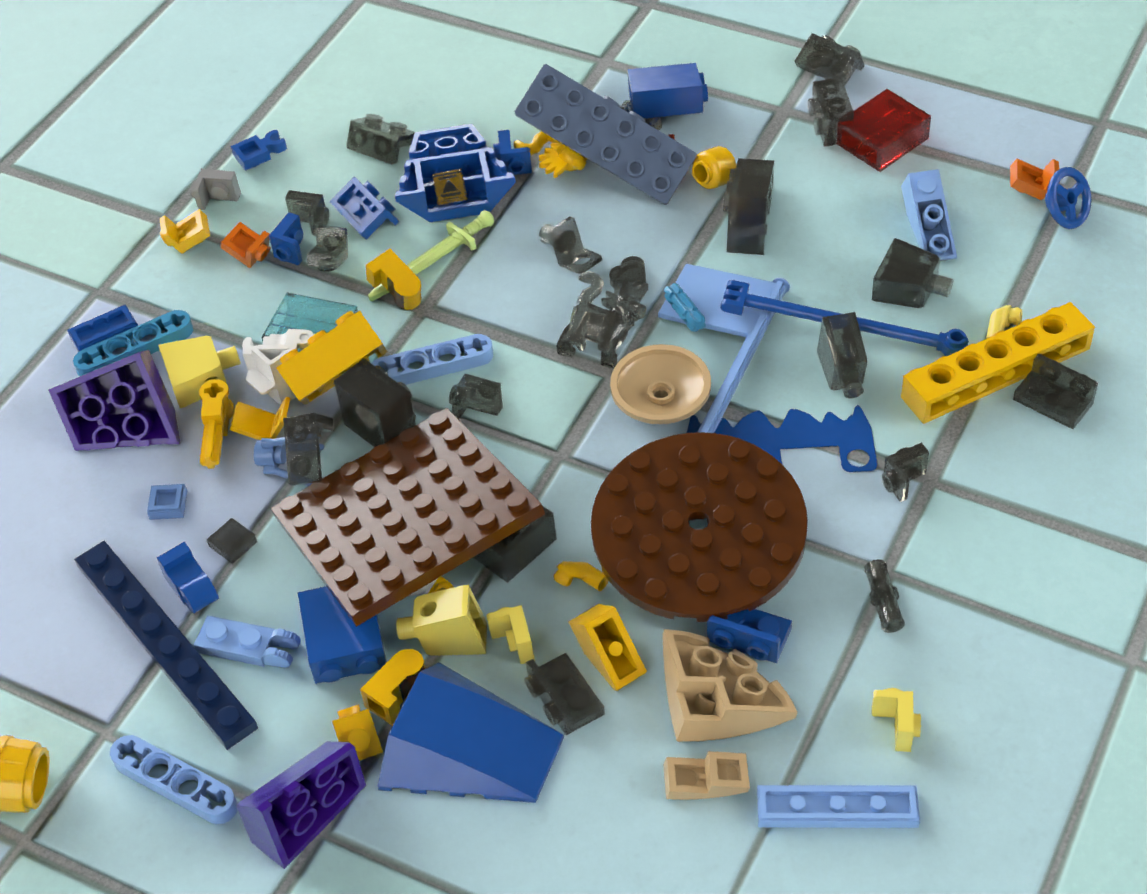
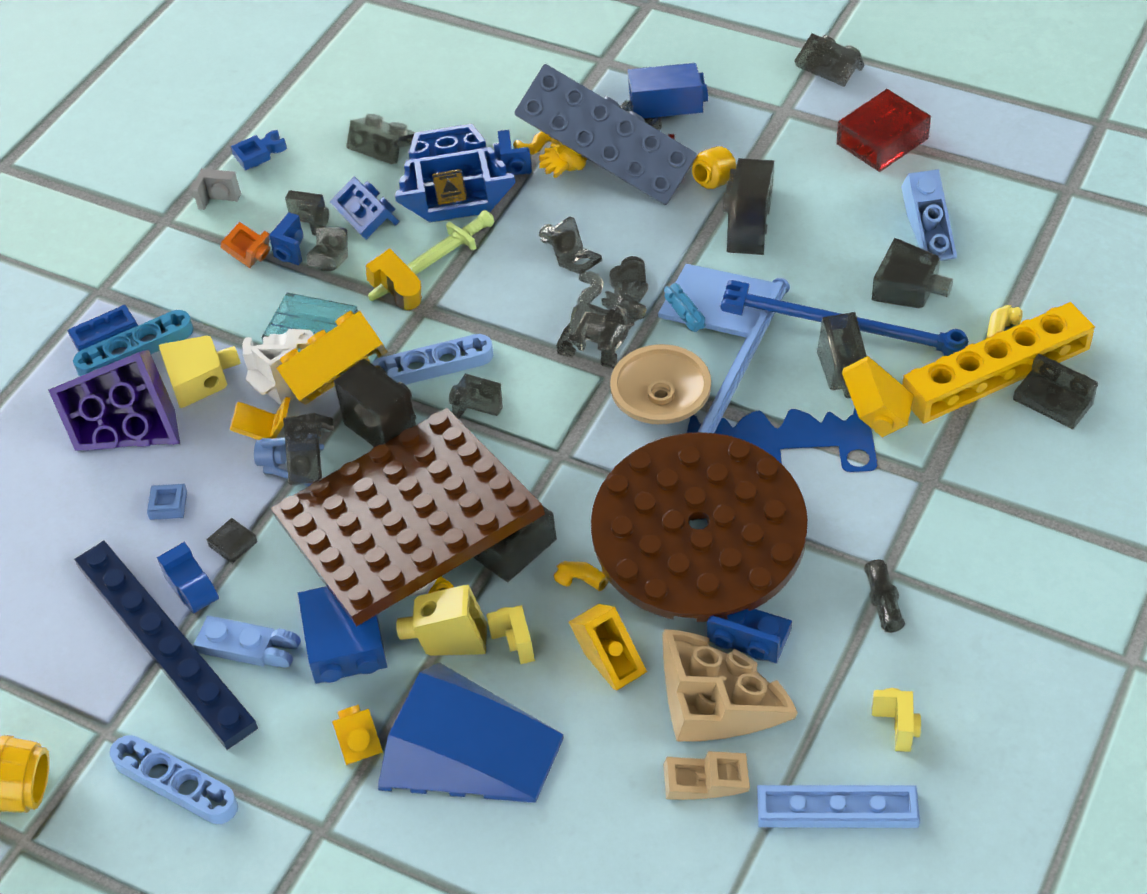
(185, 233): yellow bracket -> none
(215, 416): yellow connector -> none
(302, 801): dark purple wedge -> none
(392, 684): yellow leg -> none
(564, 692): clear smoke bracket -> none
(829, 106): clear smoke bracket -> none
(878, 396): none -> yellow slope
(902, 467): clear smoke bracket -> none
(1031, 179): orange bracket -> none
(1062, 199): blue piece -> none

